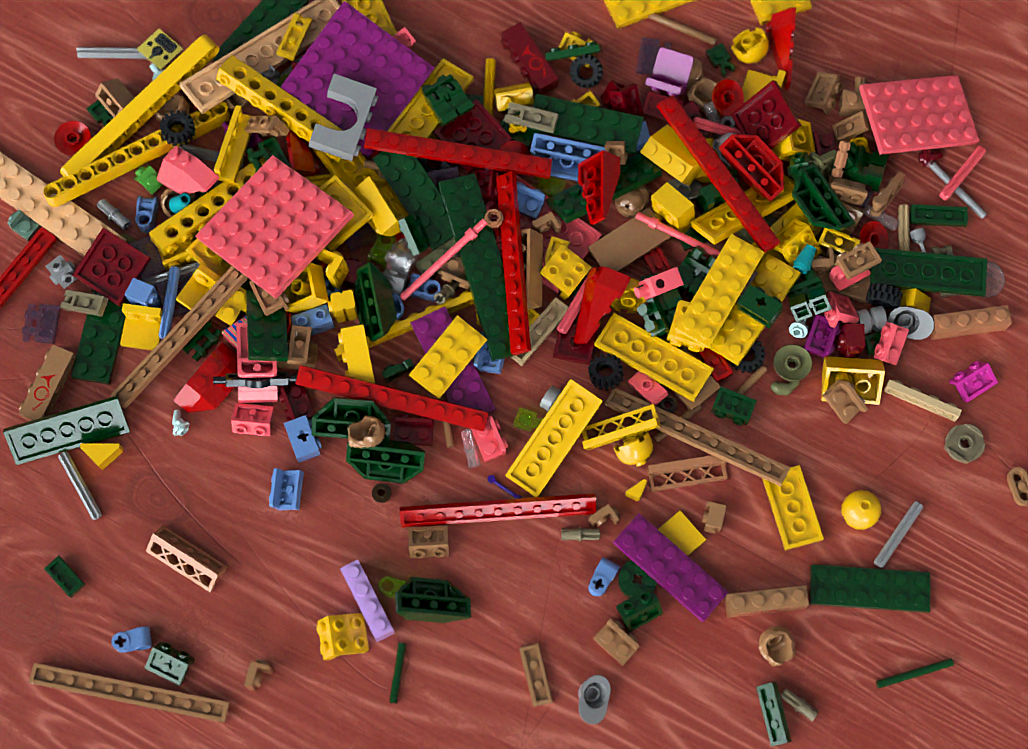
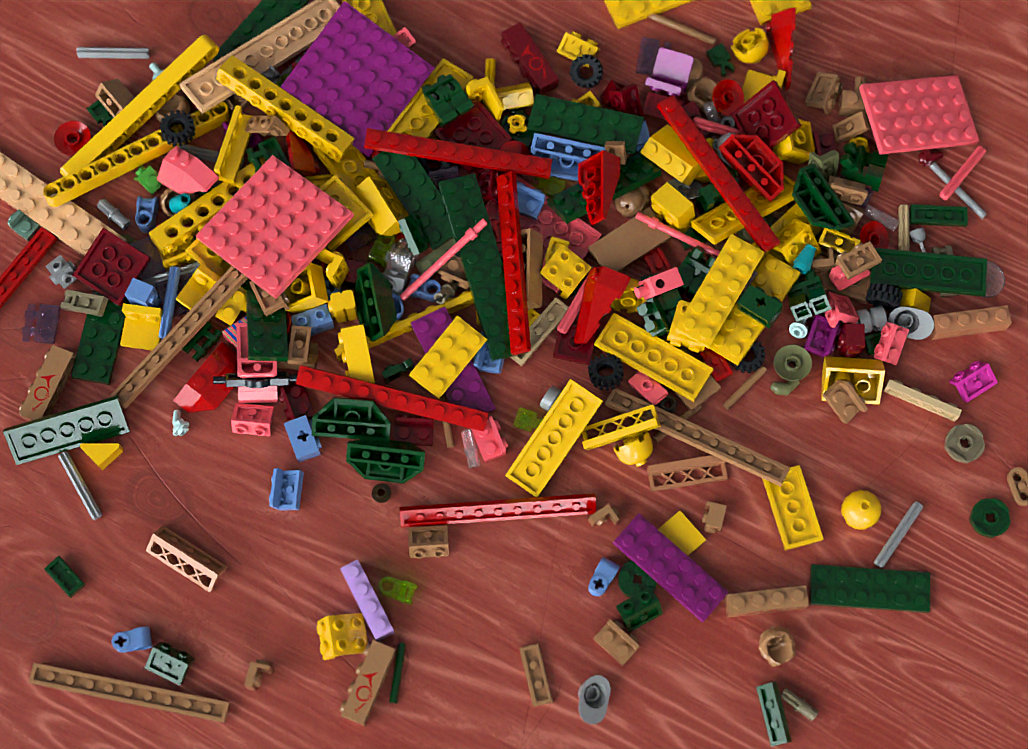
(159, 49): light yellow sticker -> none
(294, 36): yellow plate -> none
(345, 143): light grey arch -> none
(366, 432): medium nougat hair -> none
(368, 682): none -> medium nougat brick
(432, 601): dark green wedge -> none
(485, 92): none -> yellow bracket
(491, 479): dark purple hinge -> none
(494, 213): nougat plate -> none
(531, 117): dark tan plate -> none
(543, 223): medium nougat bracket -> none
(573, 51): dark green plate -> none
(580, 534): dark tan axle -> none
(636, 491): yellow slope -> none
(733, 406): dark green bracket -> none
(796, 161): dark green bracket -> none
(841, 158): nougat axle -> none
(887, 194): medium nougat plate -> none
(914, 673): dark green bar -> none
(1001, 517): none -> dark green plate

